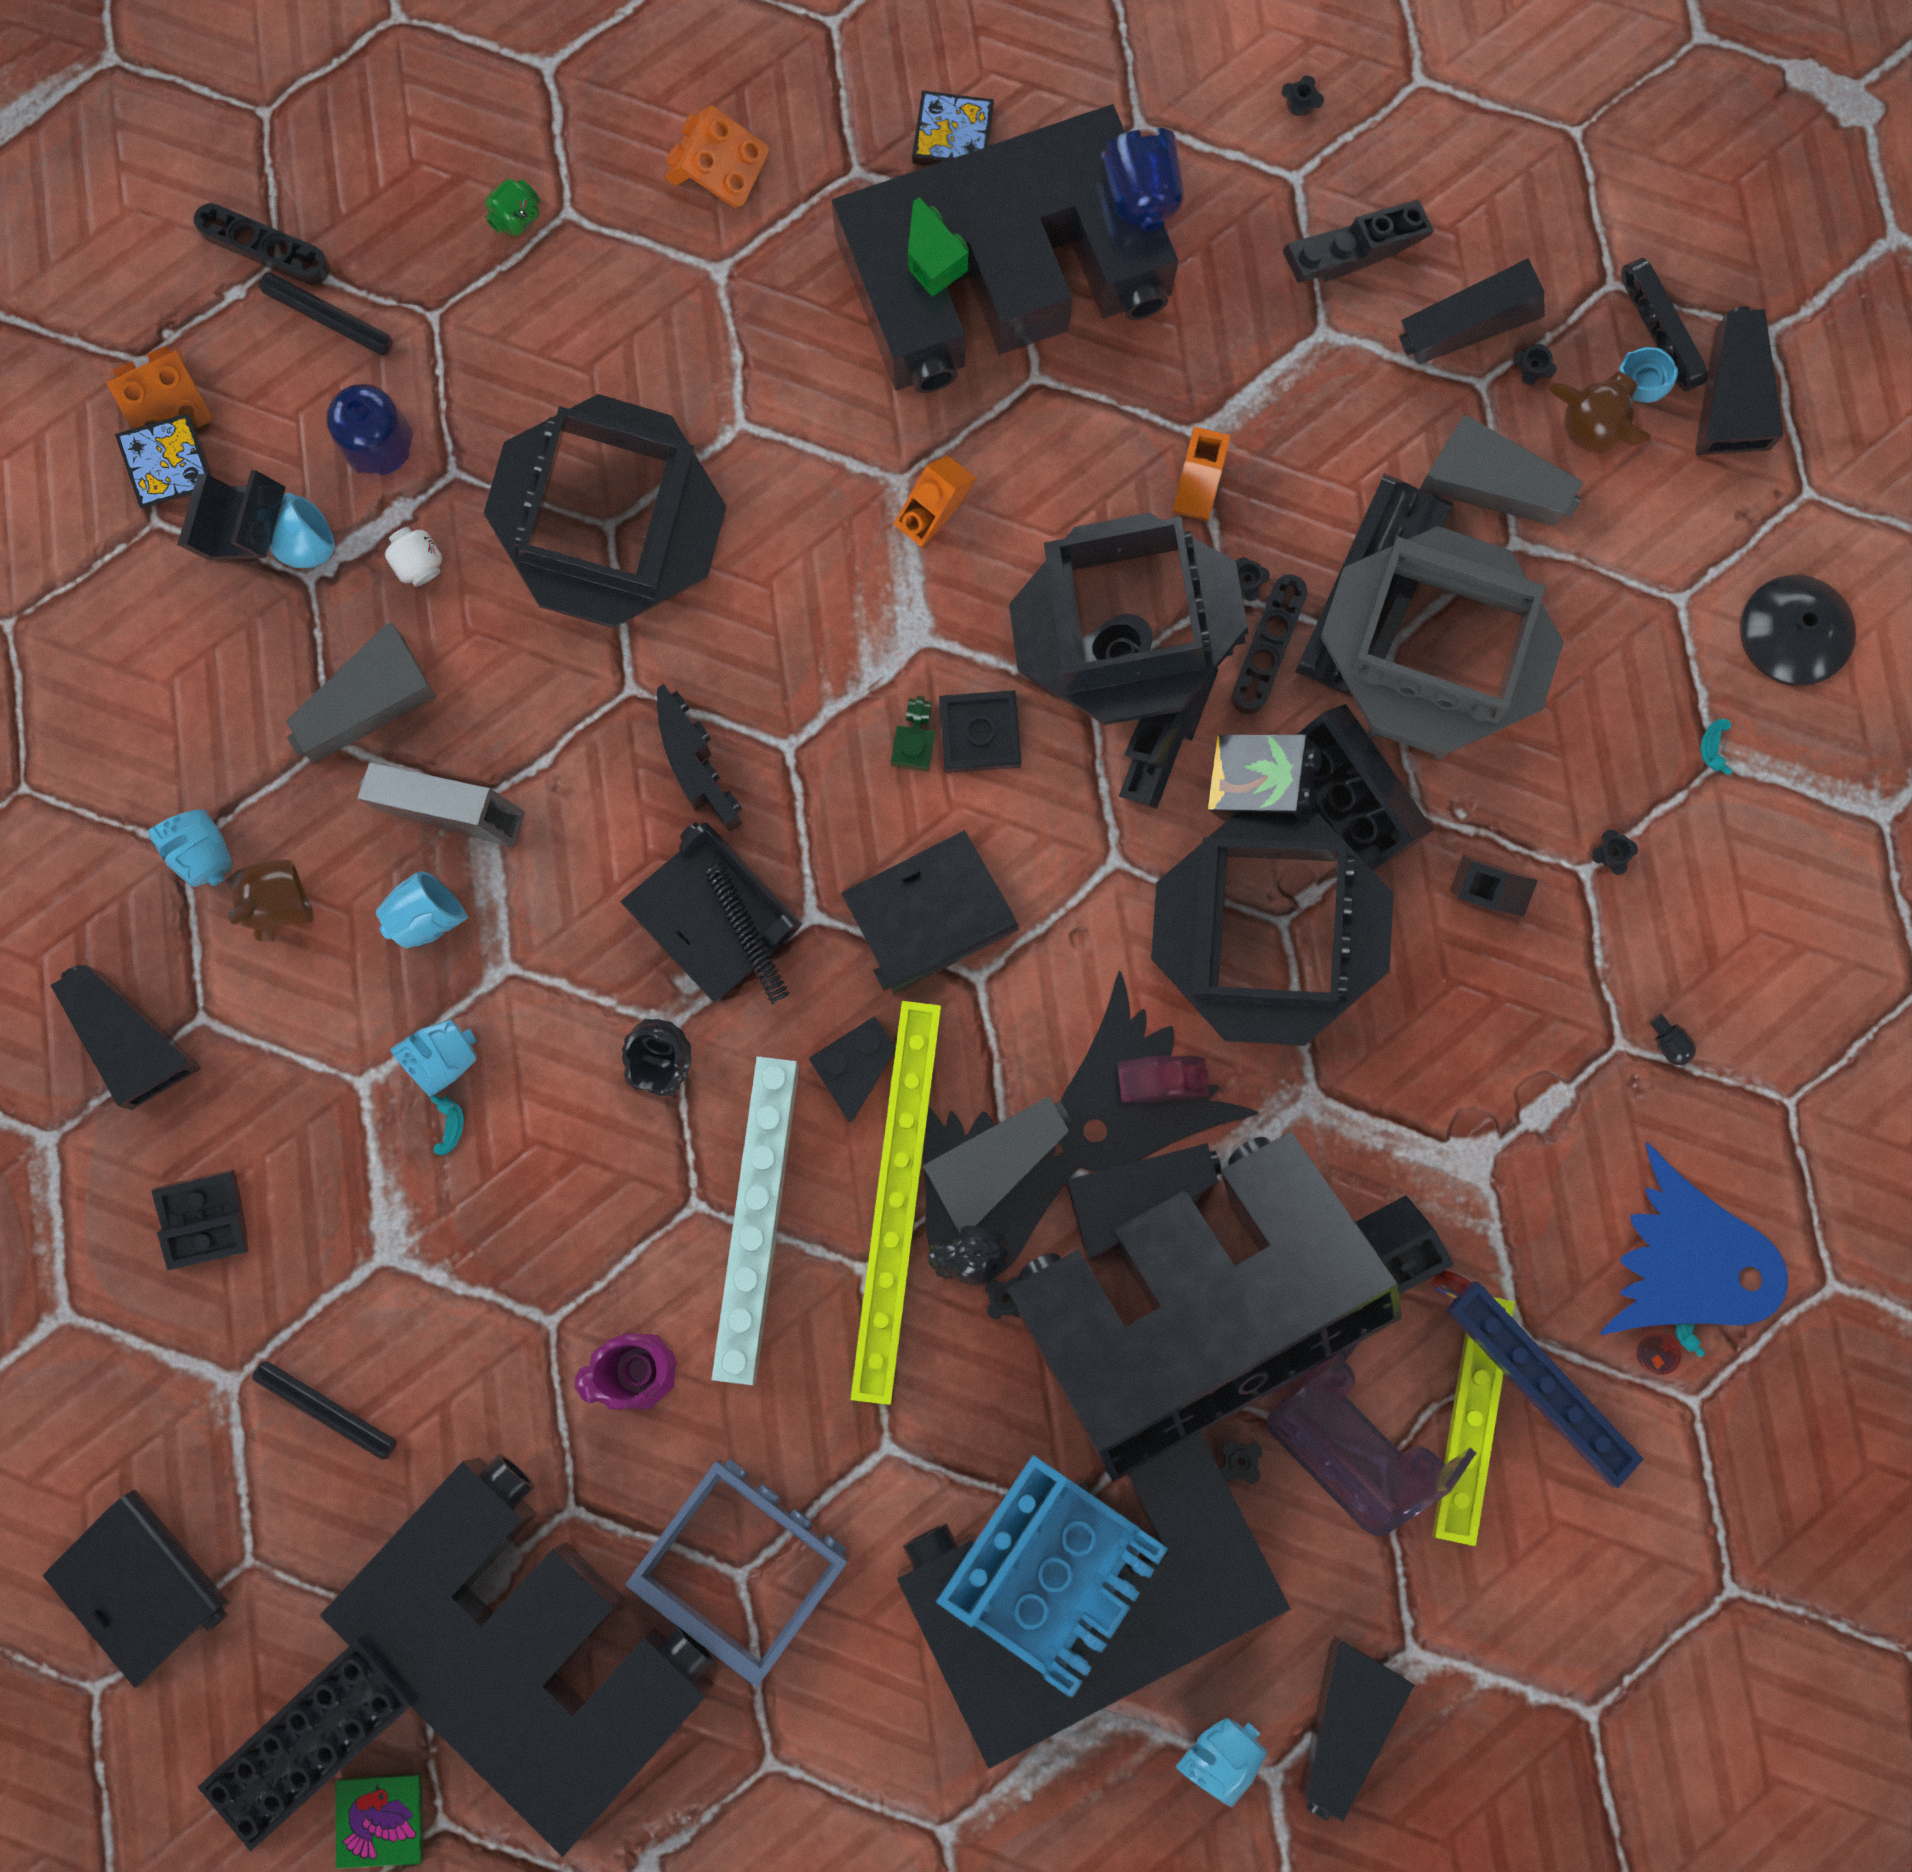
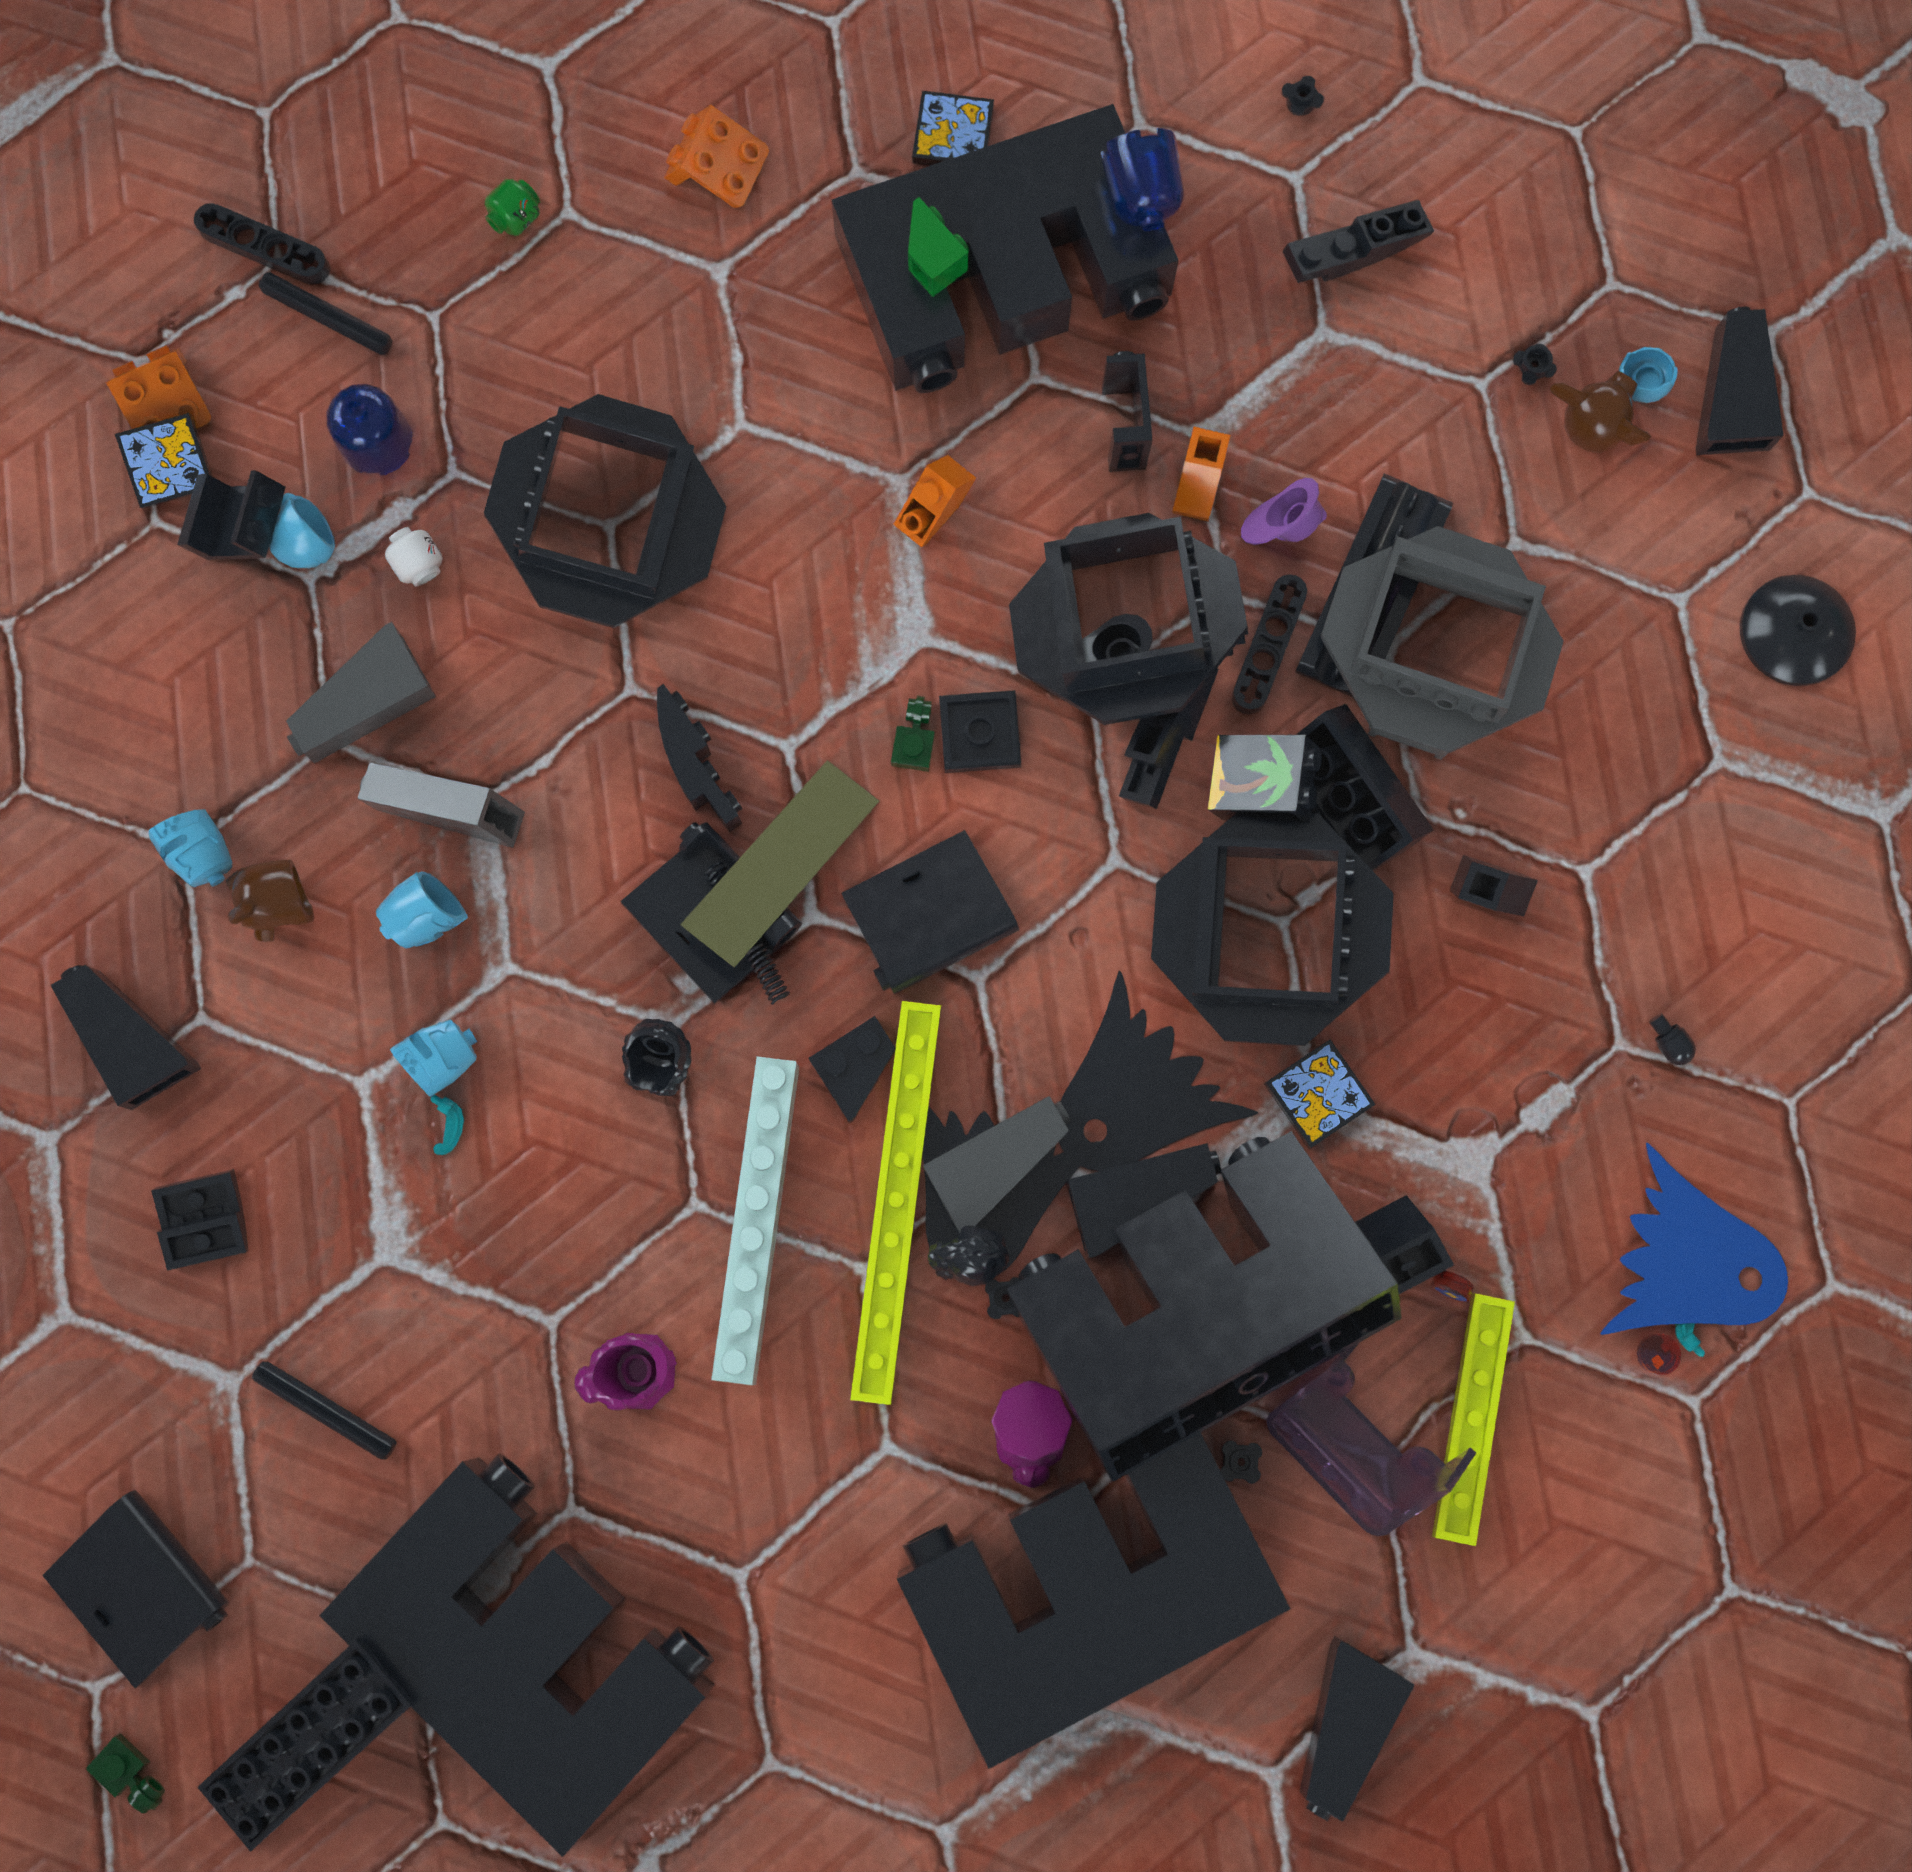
(120, 1767): none -> dark green plate
(379, 1820): green tile -> none
(696, 1624): sand blue window -> none
(779, 863): none -> olive sticker
(1031, 1431): none -> magenta piece
(1050, 1573): dark azure slope -> none
(1129, 445): none -> black panel
(1163, 1079): clear pink slope -> none
(1224, 1760): medium azure helmet -> none
(1257, 574): black plate -> none
(1287, 516): none -> medium lavender piece
(1319, 1094): none -> tile
(1475, 313): black slope -> none
(1501, 476): dark grey slope -> none
(1544, 1384): dark blue plate -> none
(1624, 846): black plate -> none
(1664, 322): black beam -> none
(1710, 745): teal piece -> none

